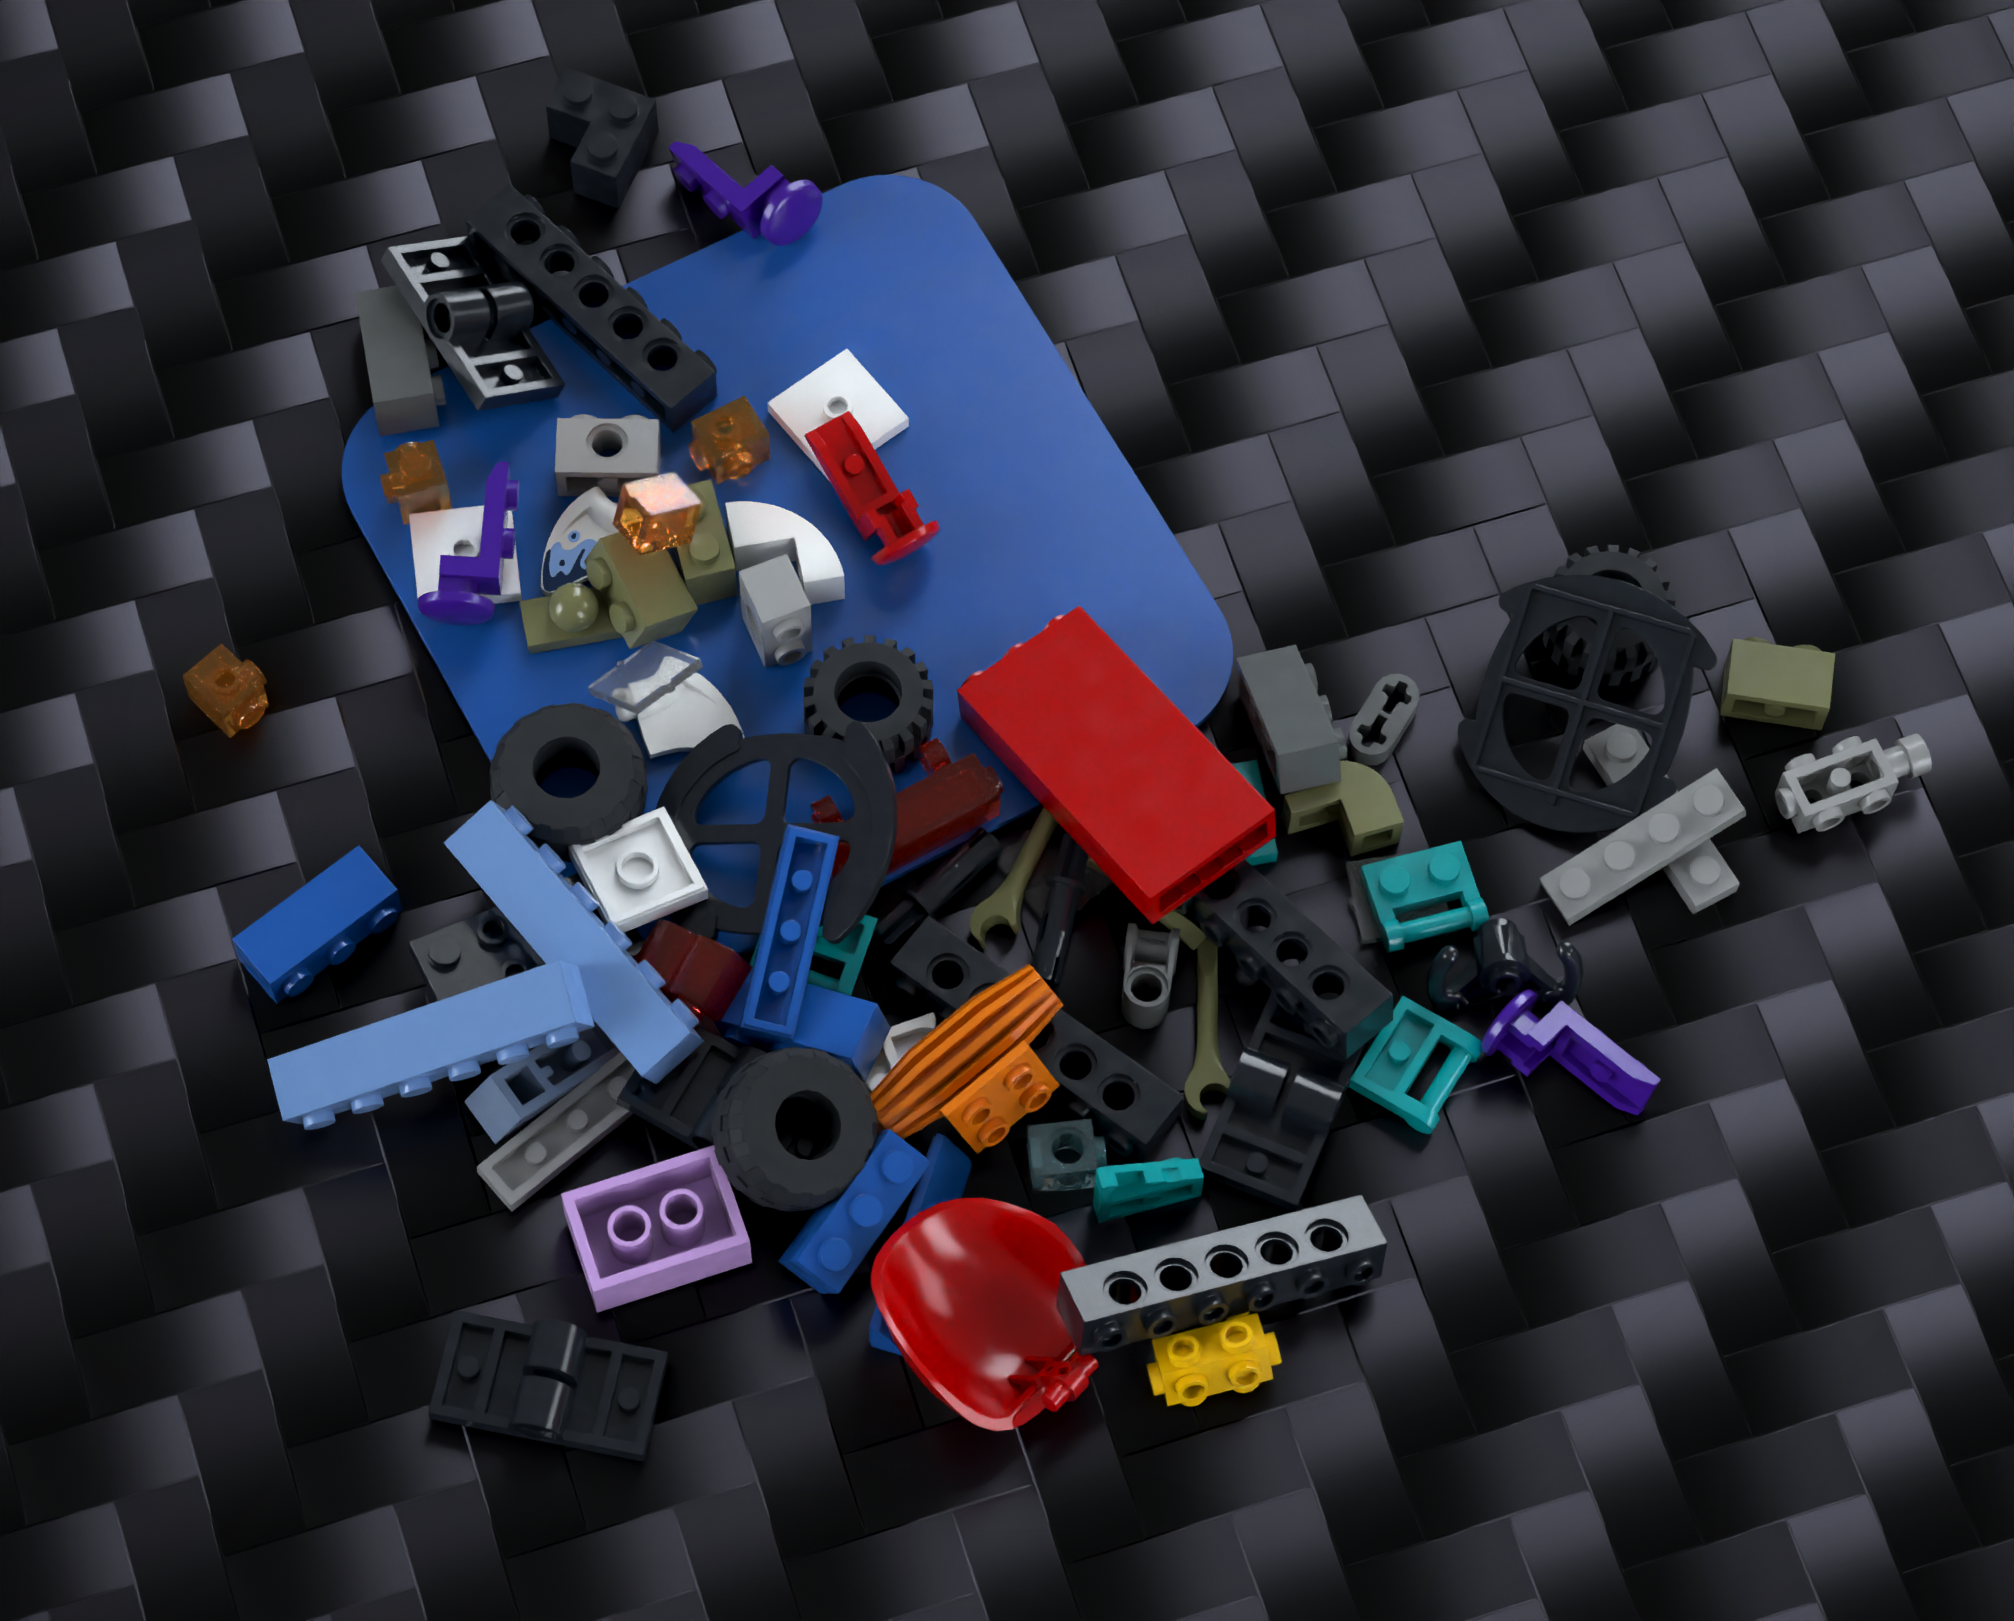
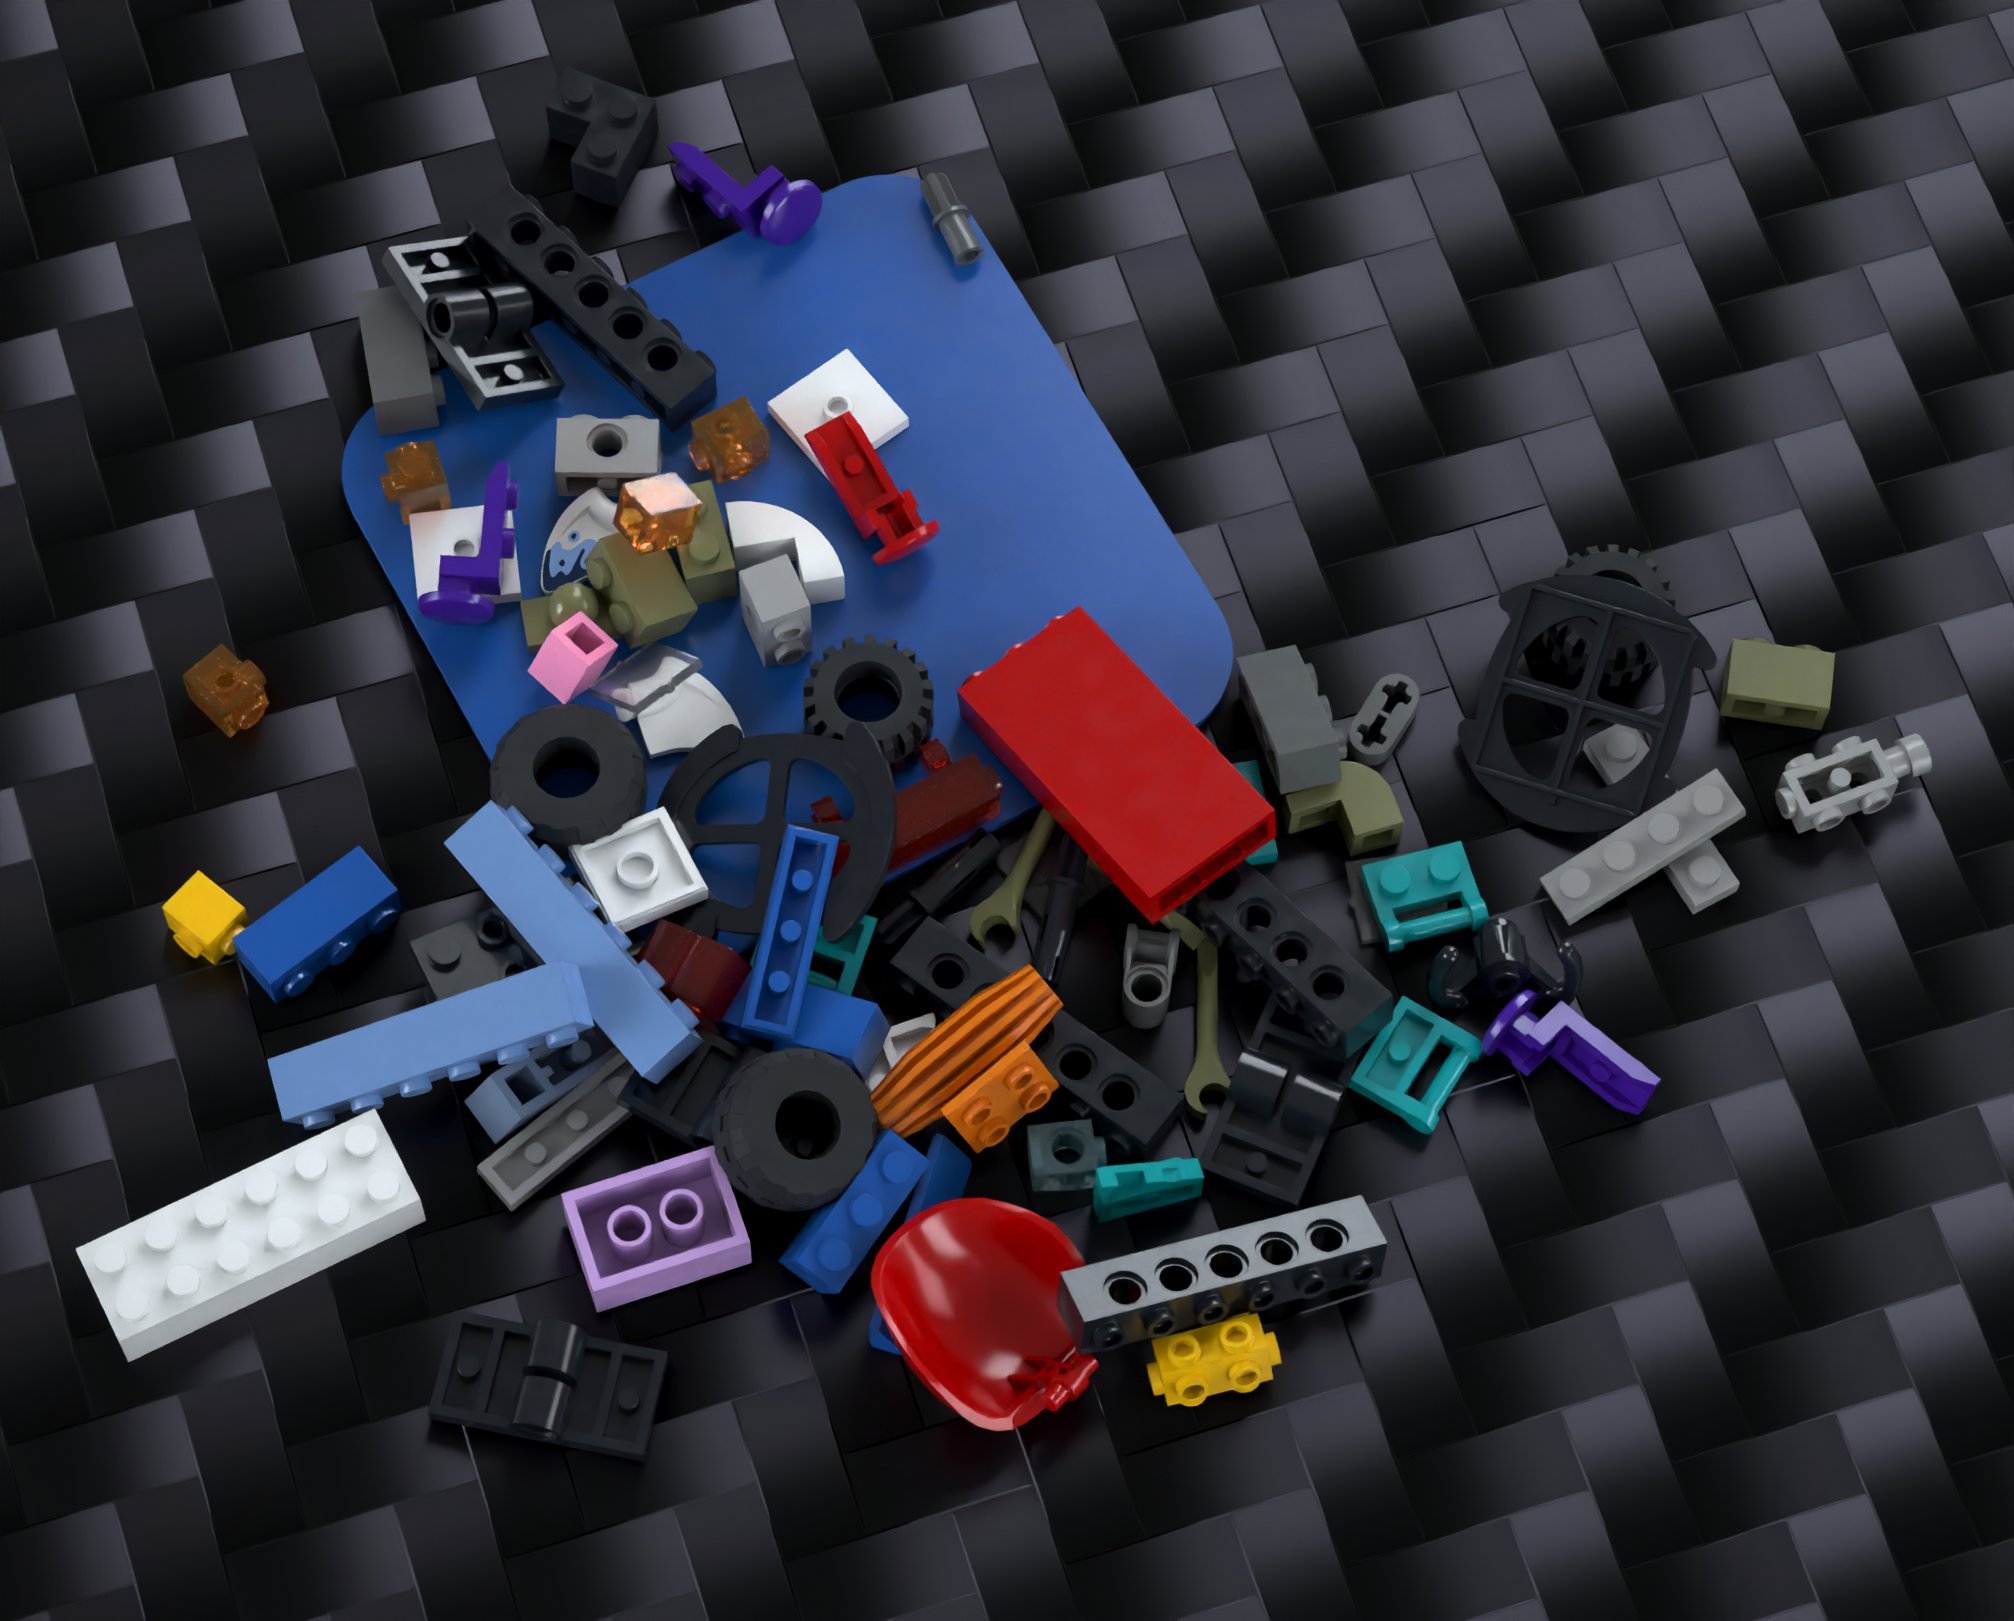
(205, 918): none -> yellow brick
(251, 1234): none -> white brick
(572, 657): none -> bright pink brick
(951, 219): none -> dark grey axle

